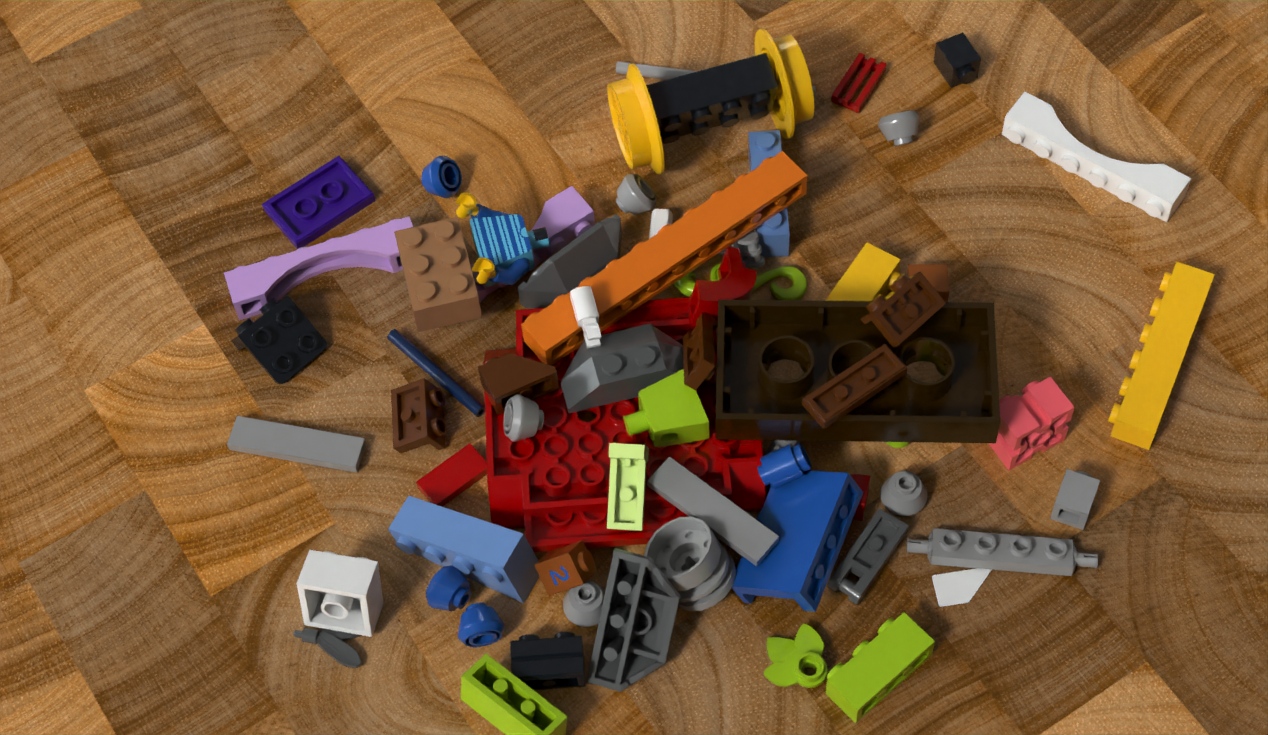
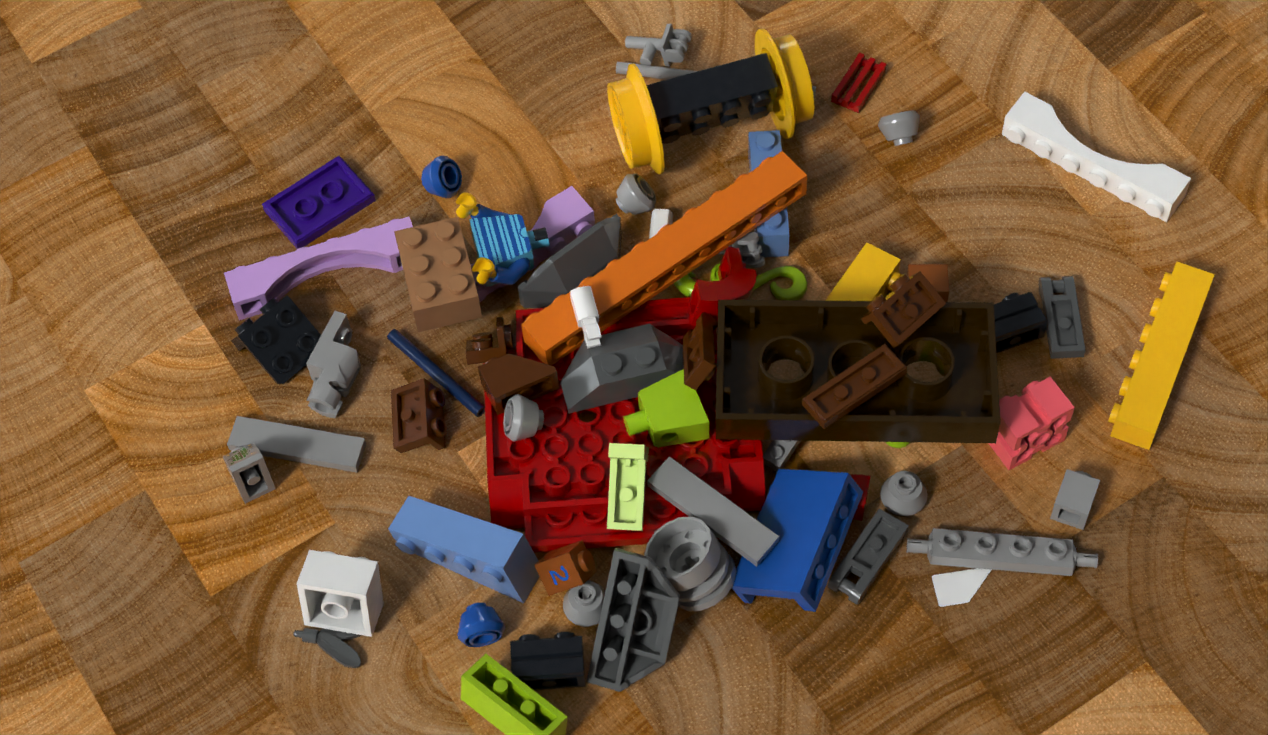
(249, 472): none -> light grey slope
(332, 367): none -> light grey plate
(448, 589): blue cone -> none
(453, 476): red tile -> none
(485, 346): none -> reddish brown bracket
(671, 46): none -> light grey arm
(784, 465): blue brick -> none
(793, 657): lime plate -> none
(878, 666): lime brick -> none
(957, 60): black brick -> none
(1018, 321): none -> black brick
(1062, 317): none -> dark grey plate

